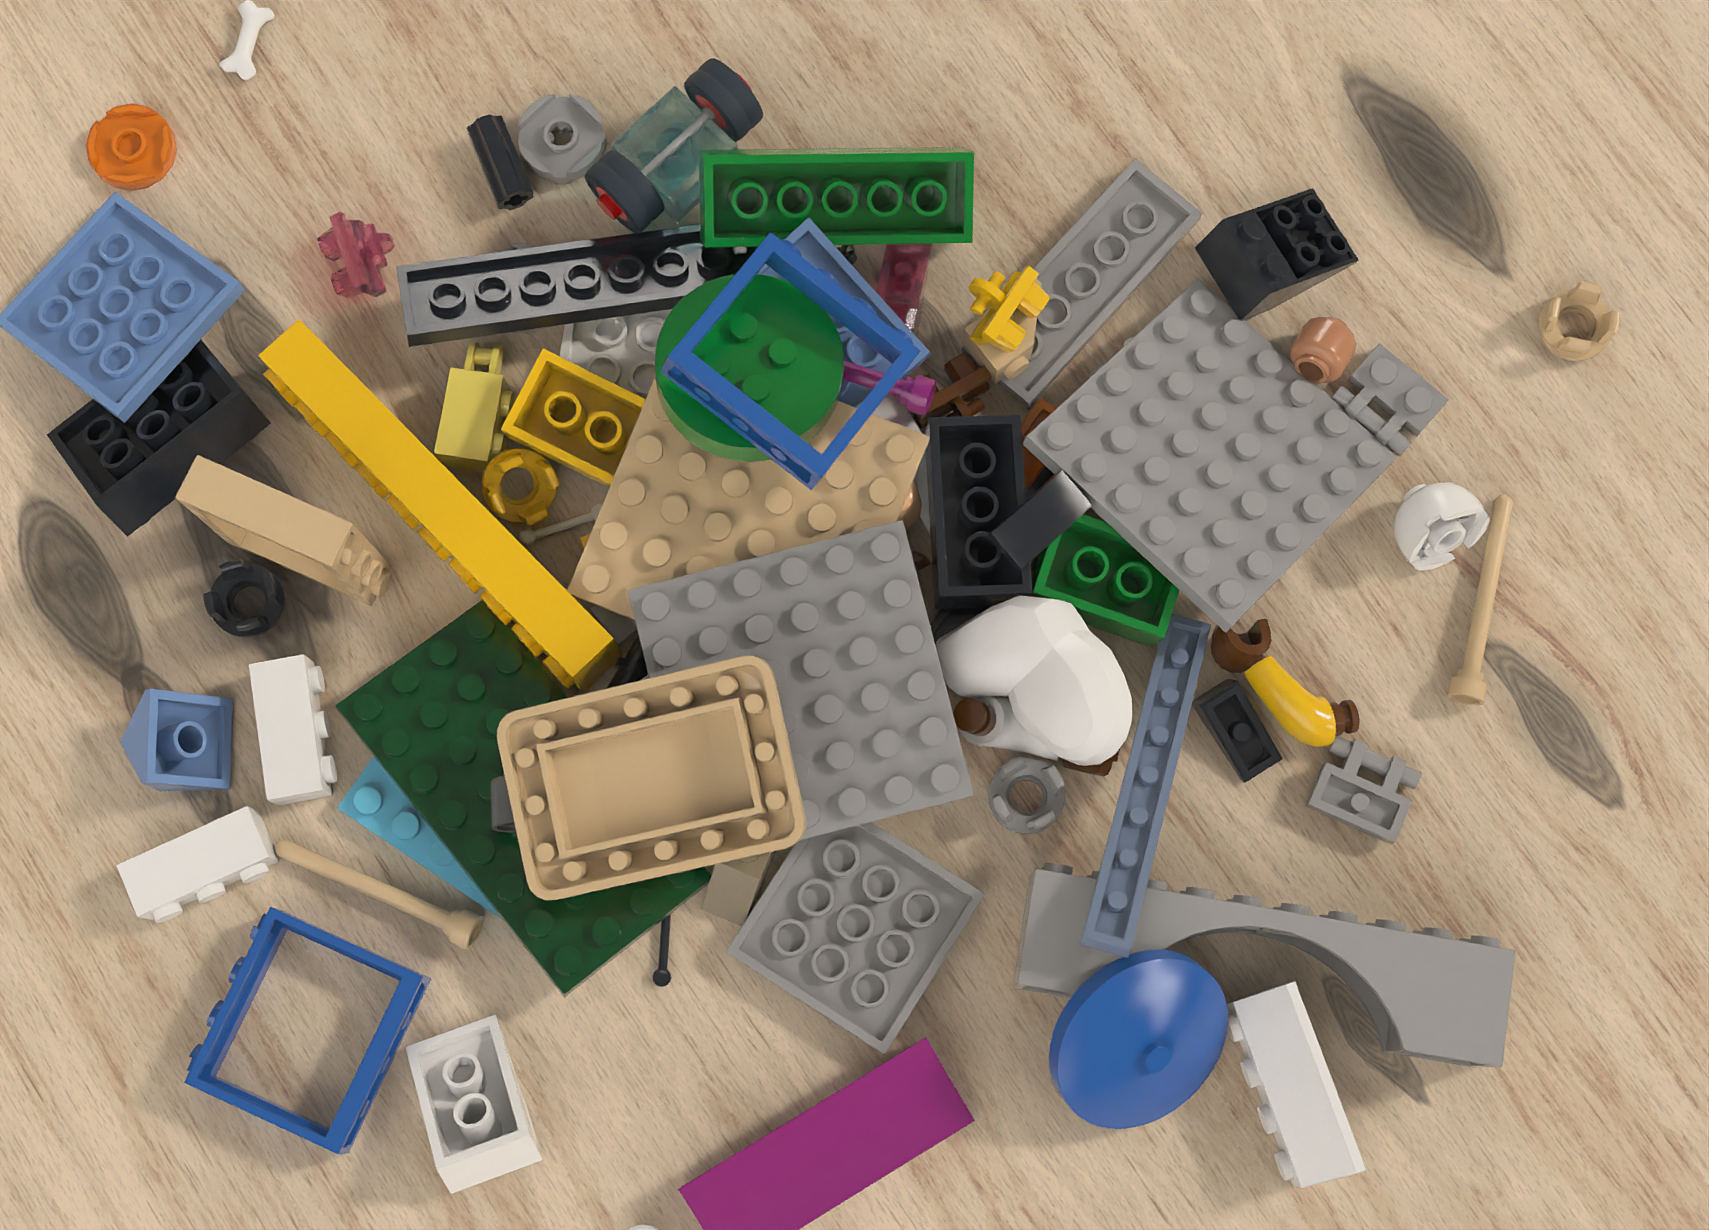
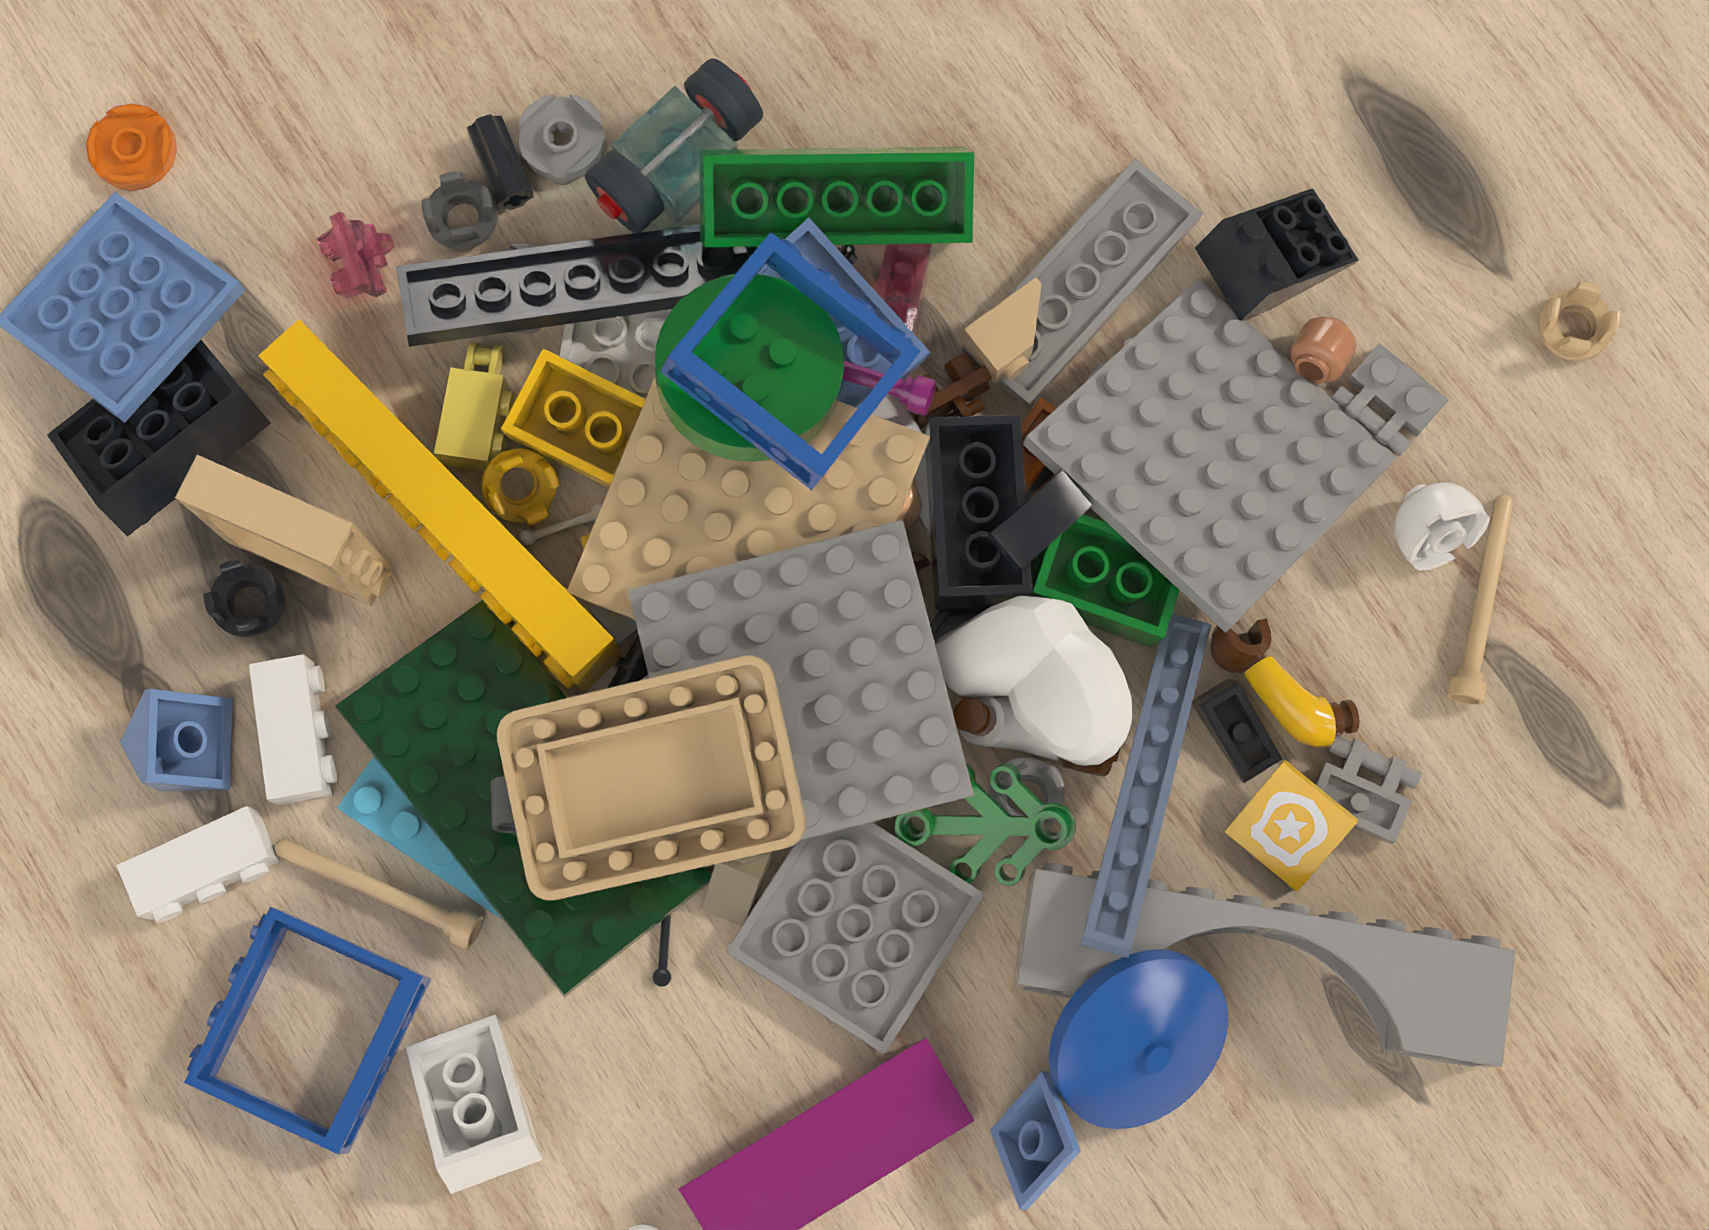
(241, 59): white piece -> none
(453, 191): none -> dark grey piece
(995, 826): none -> green plant
(1019, 293): yellow hips -> none
(1035, 1140): none -> medium blue slope
(1291, 825): none -> yellow tile
(1294, 1087): white slope -> none

